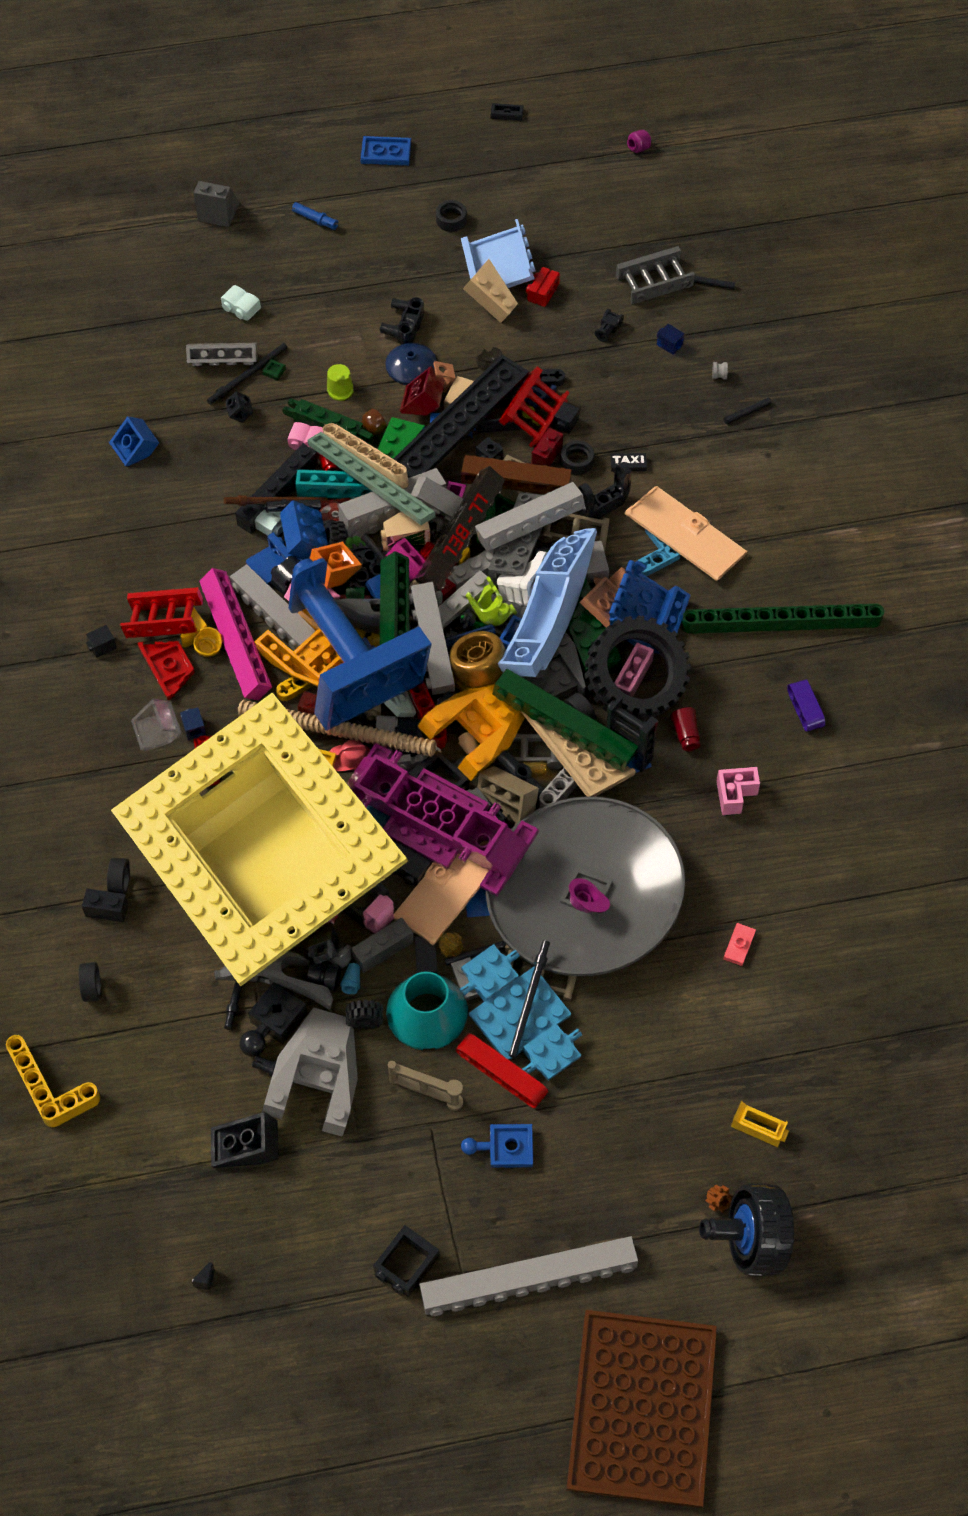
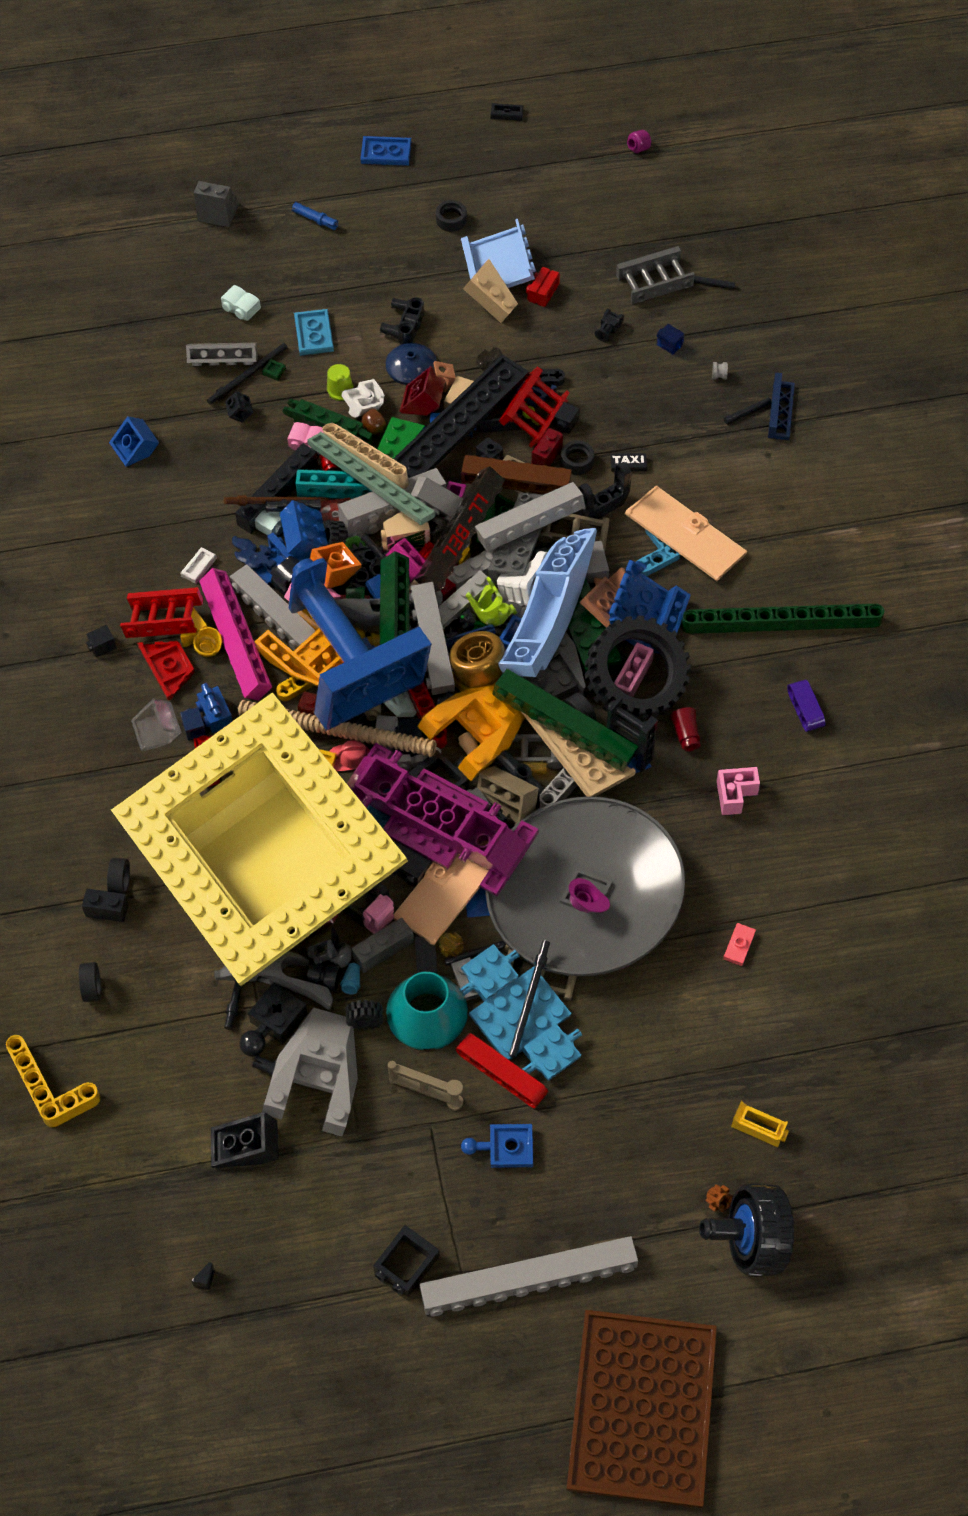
(198, 565): none -> white tile
(213, 707): none -> blue brick
(250, 557): none -> dark blue piece
(313, 332): none -> dark azure tile
(363, 398): none -> white brick
(775, 406): none -> dark blue fence

